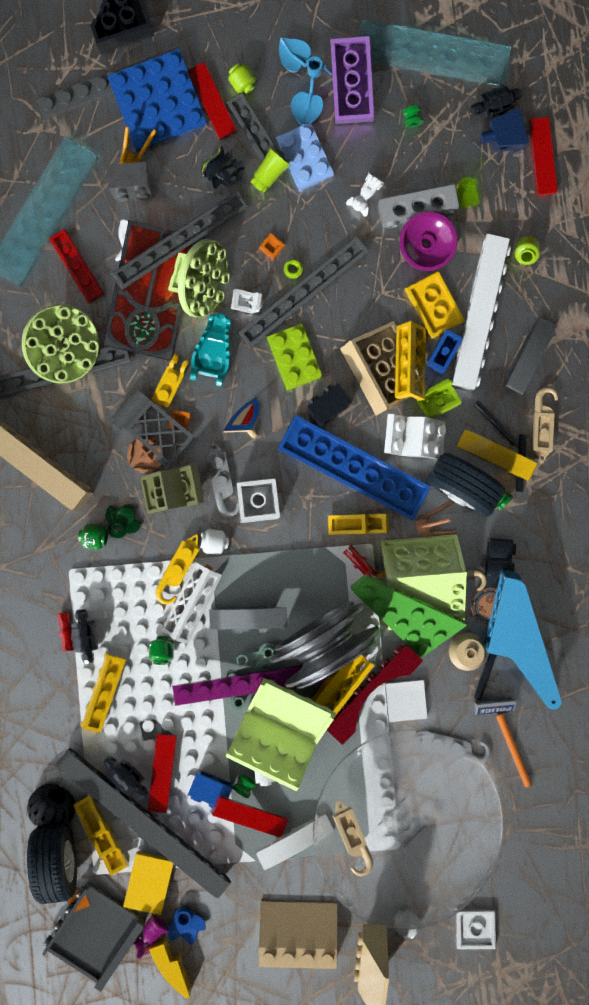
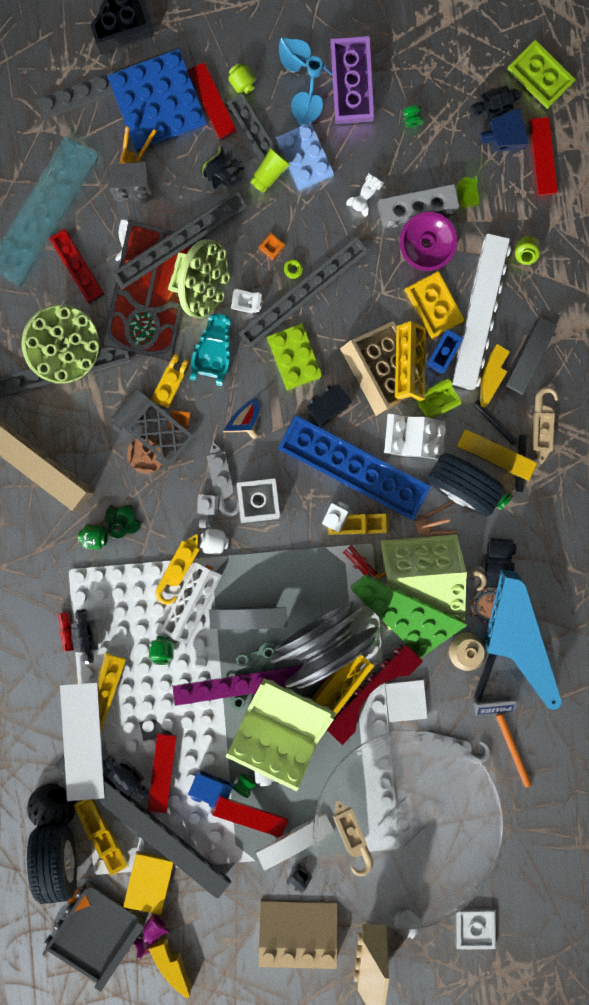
(82, 741): none -> white sticker
(172, 489): olive bracket -> none
(186, 927): blue plate -> none
(207, 507): none -> light grey plate
(299, 878): none -> black tile
(337, 516): none -> white bracket
(436, 53): clear light blue plate -> none
(492, 374): none -> yellow slope
(541, 74): none -> lime plate

